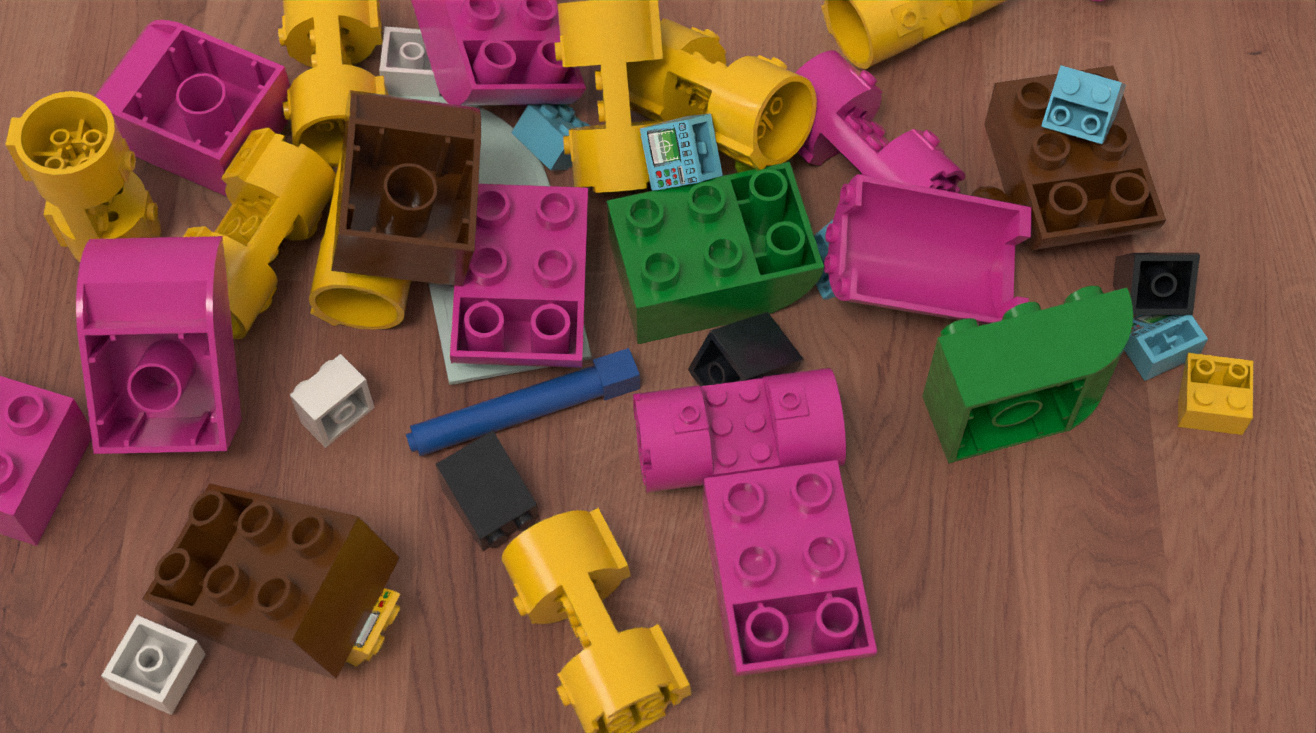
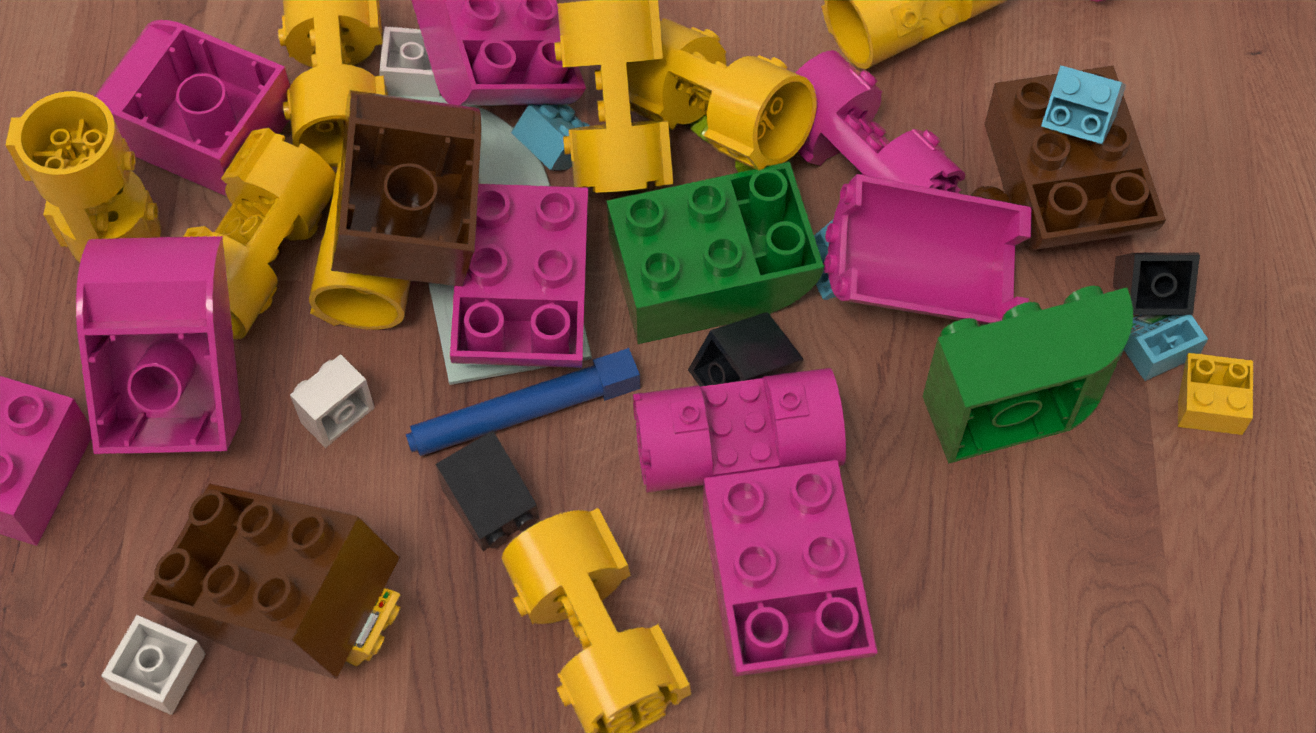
(681, 151): medium azure slope -> none

